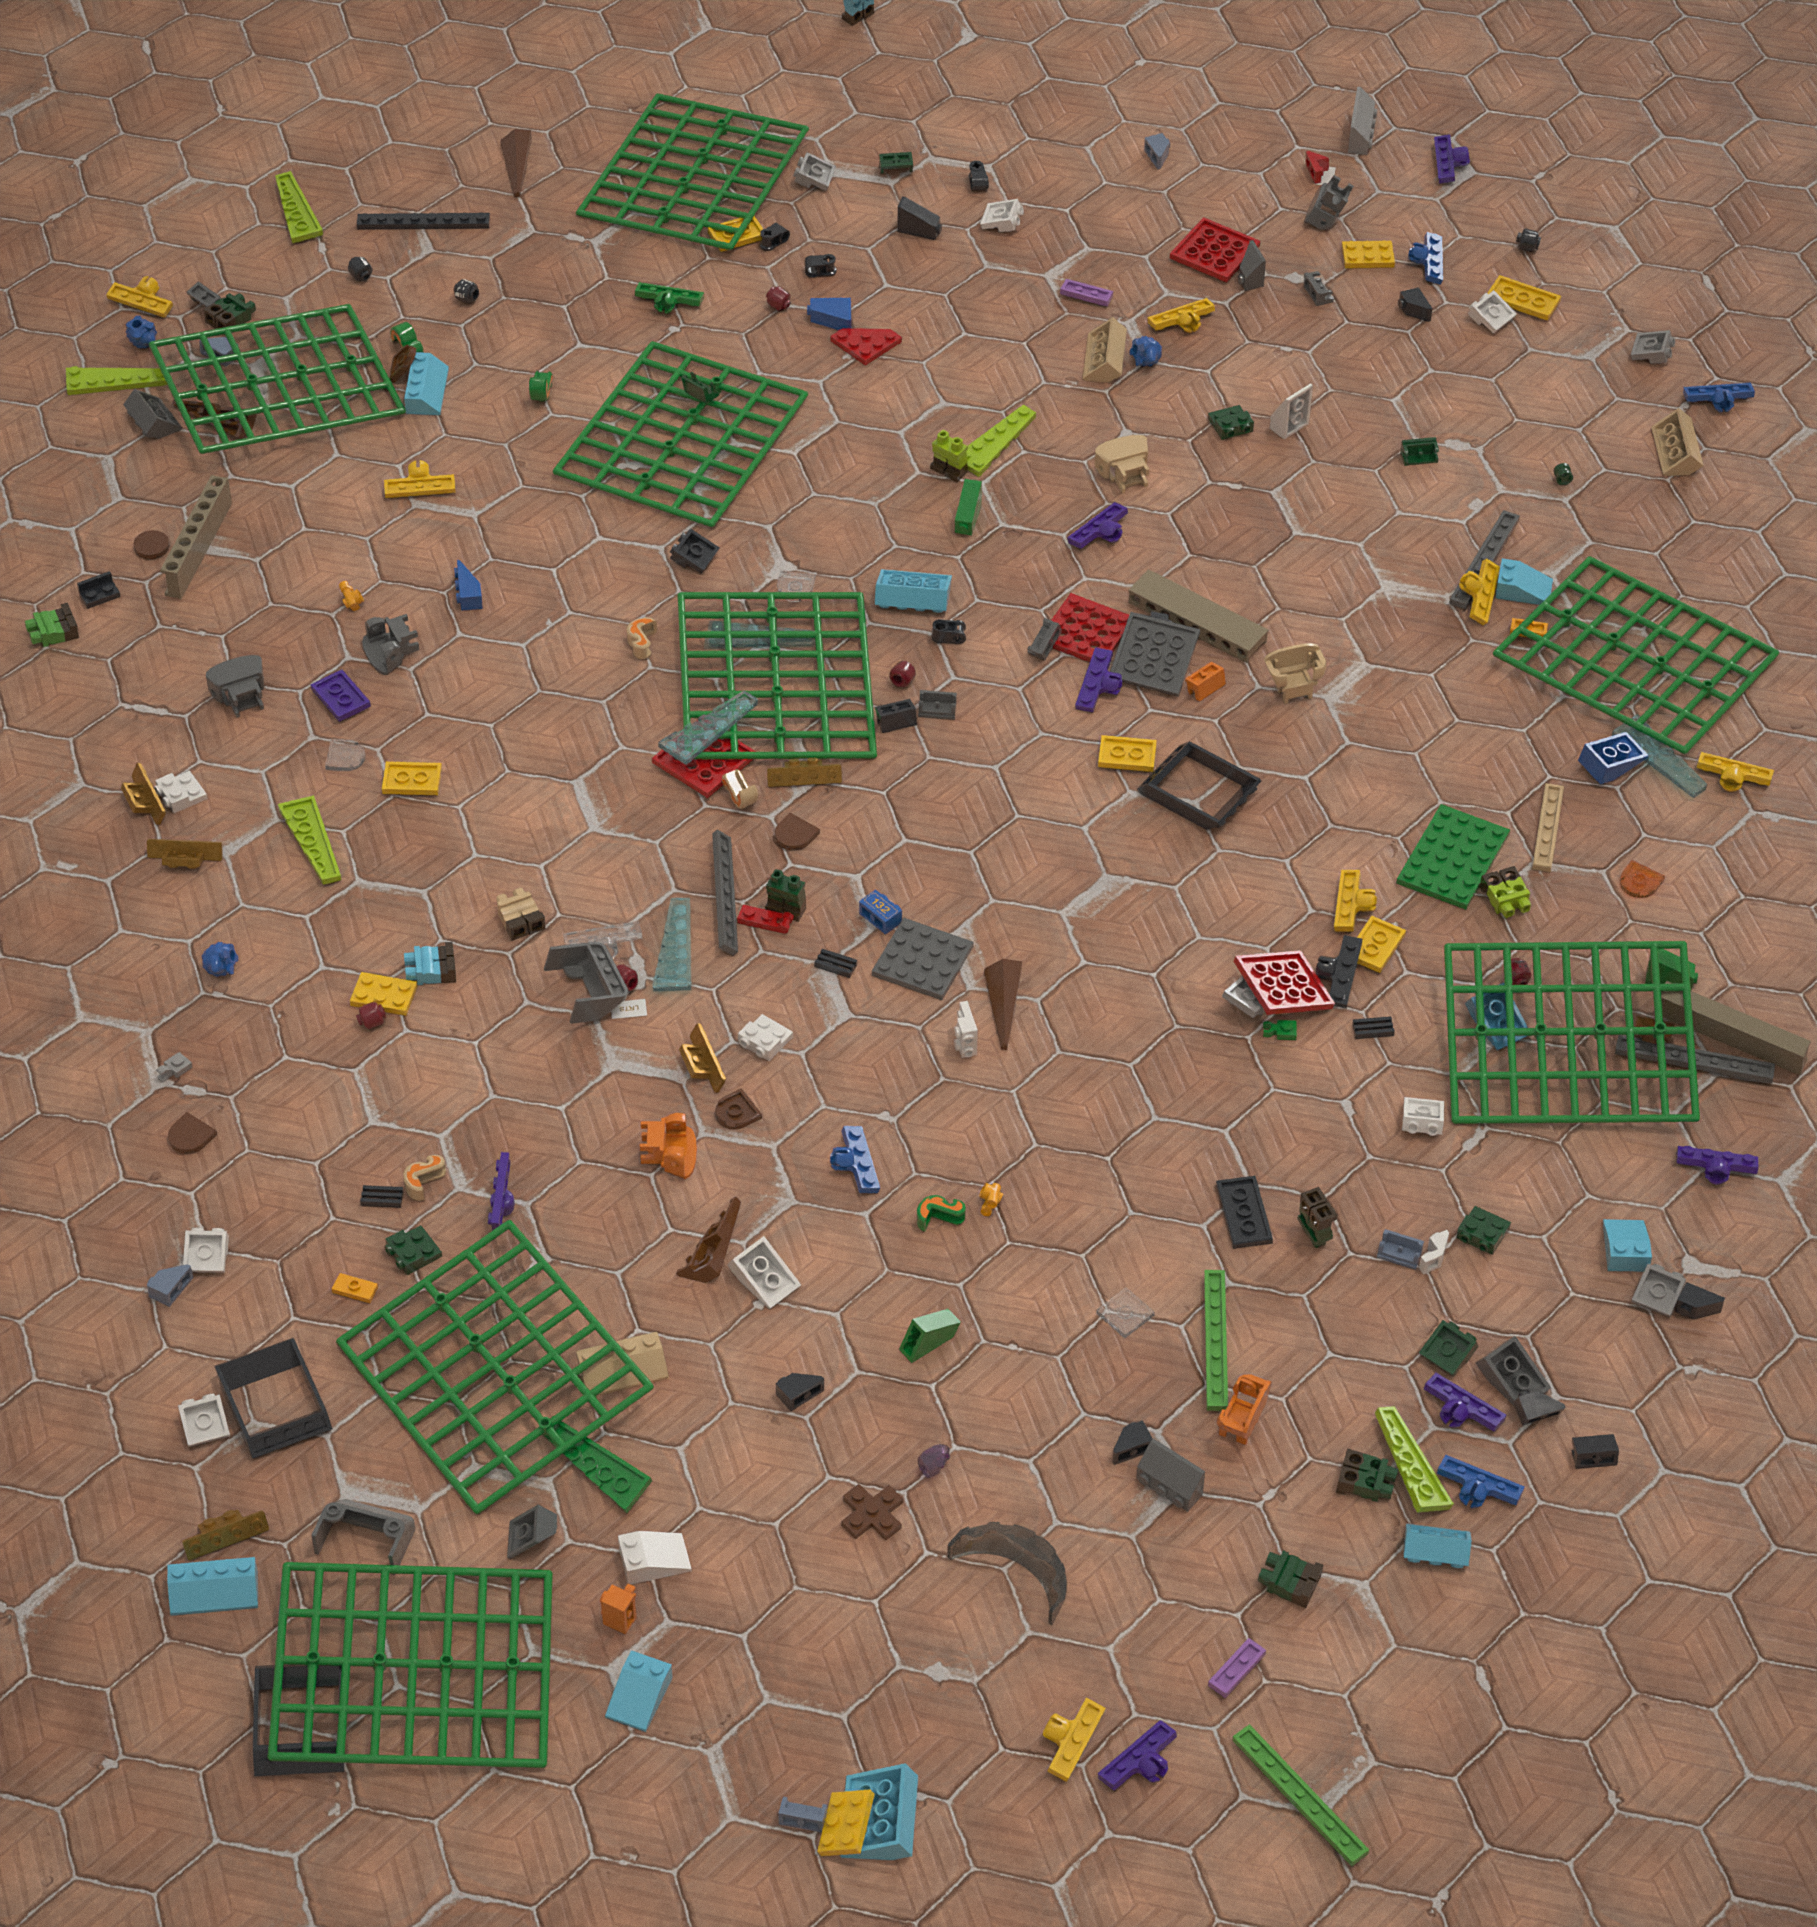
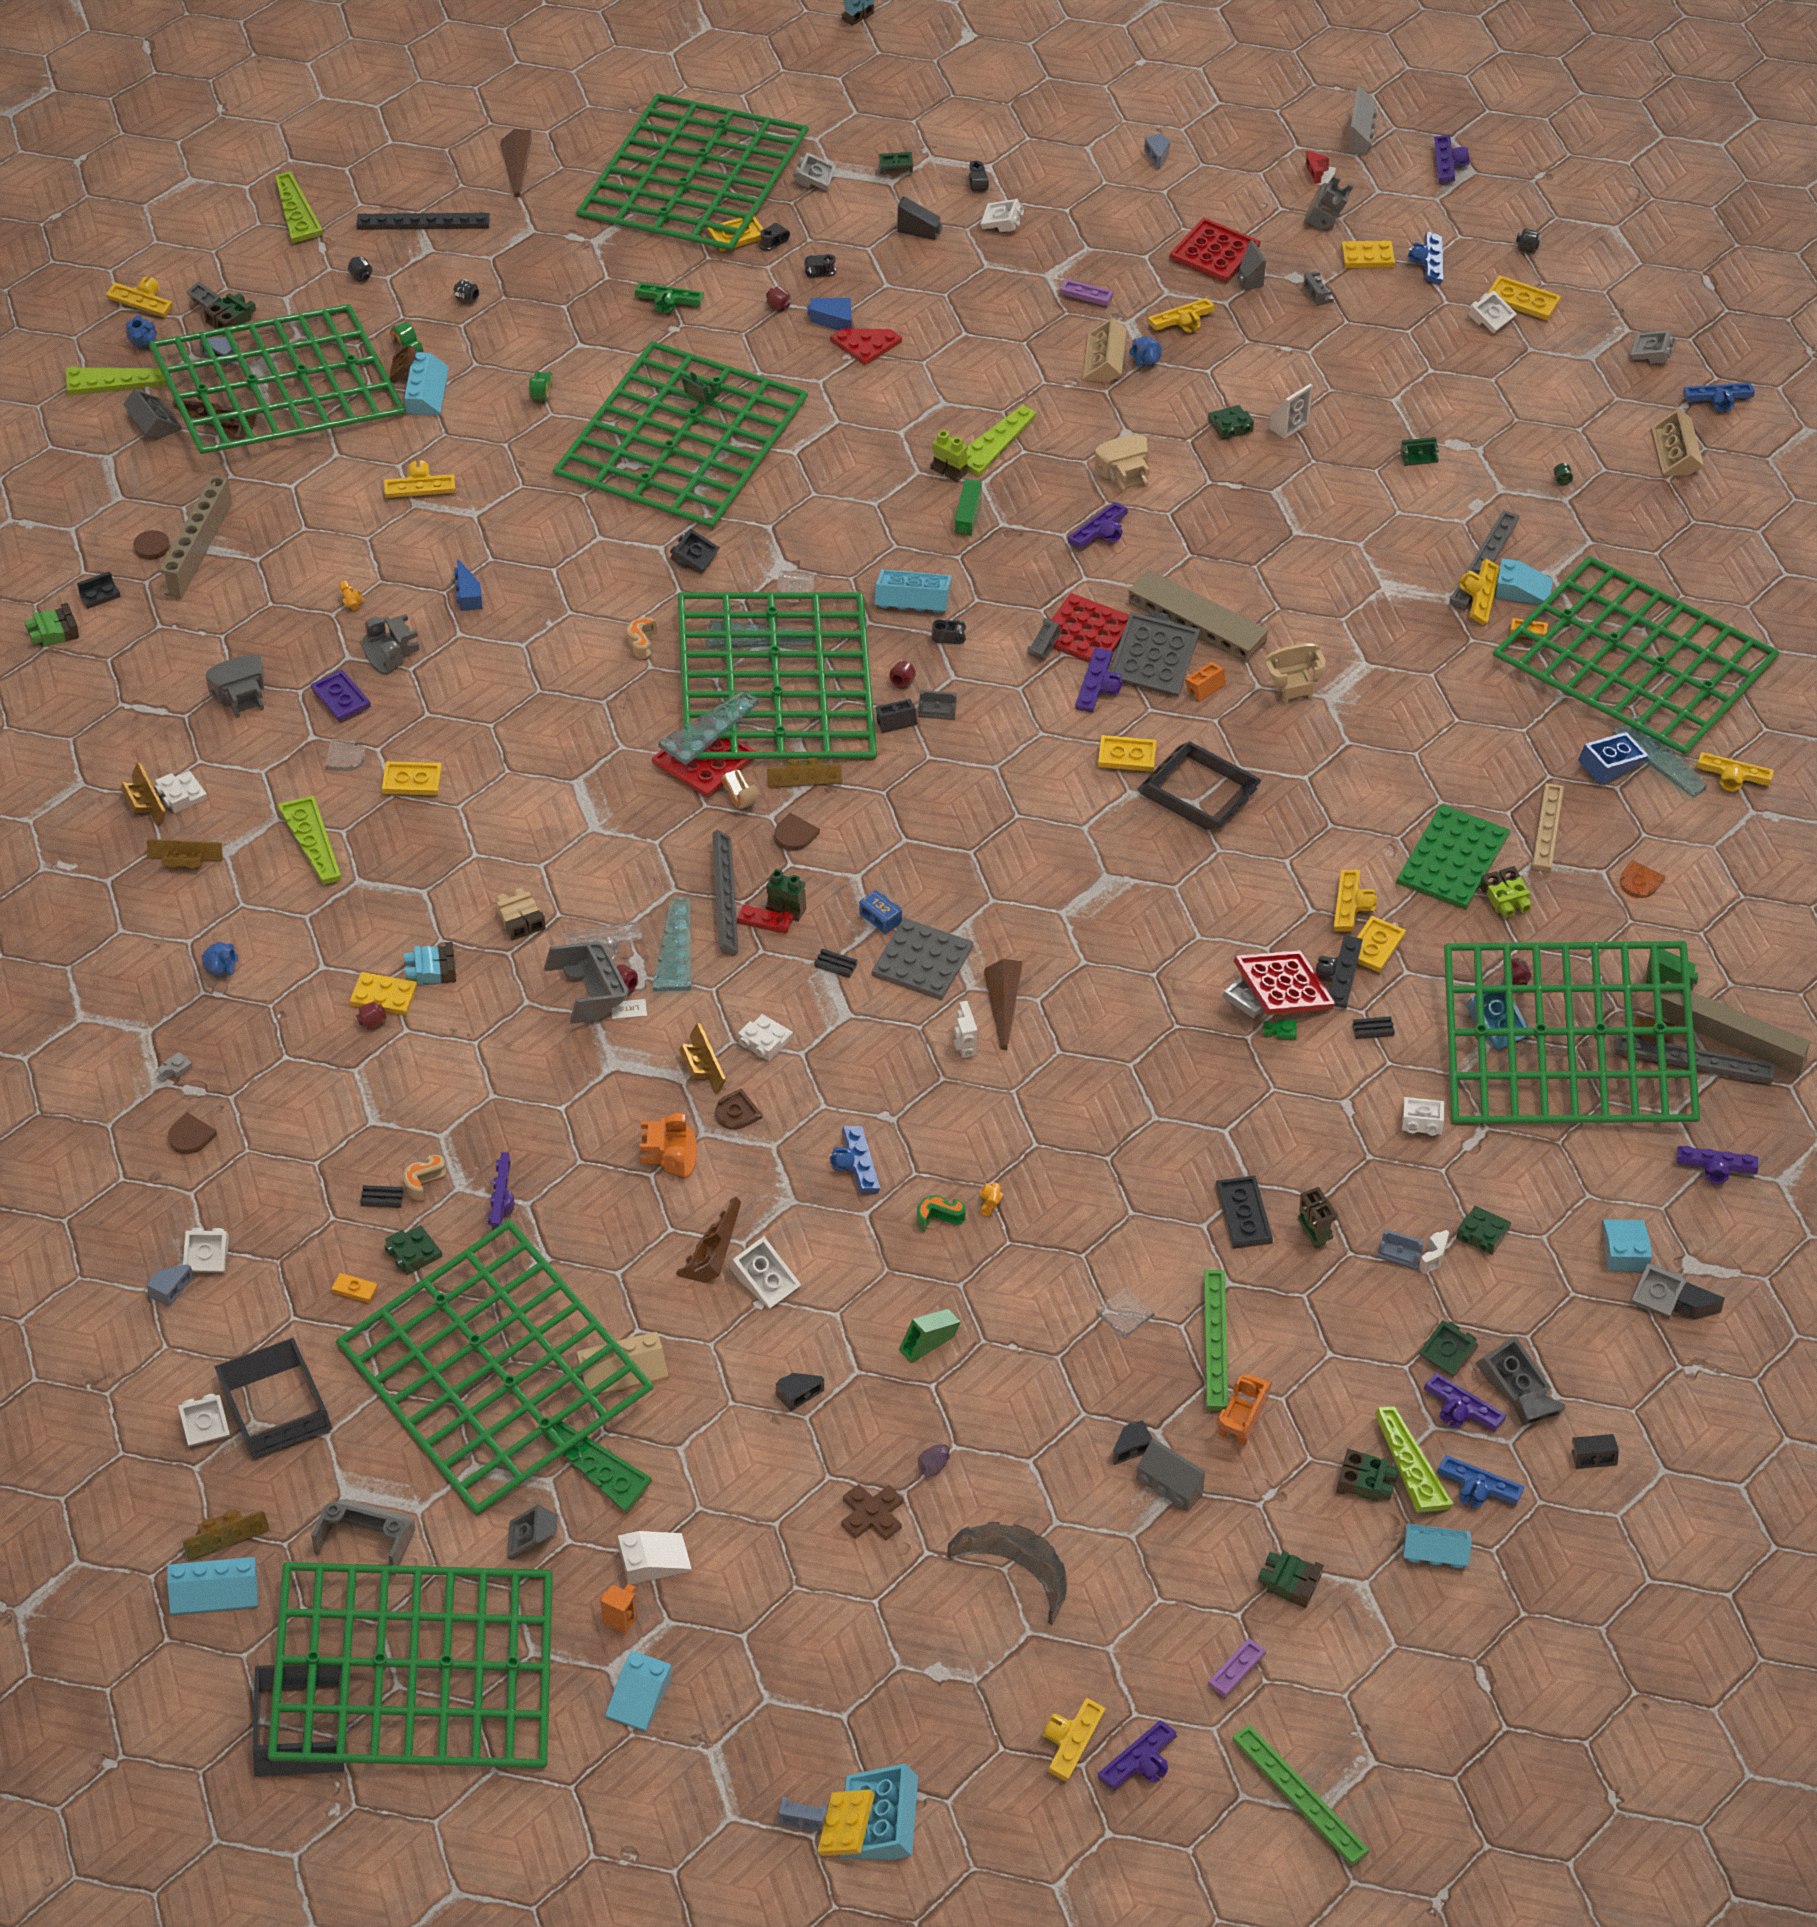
(1415, 304): black slope -> none

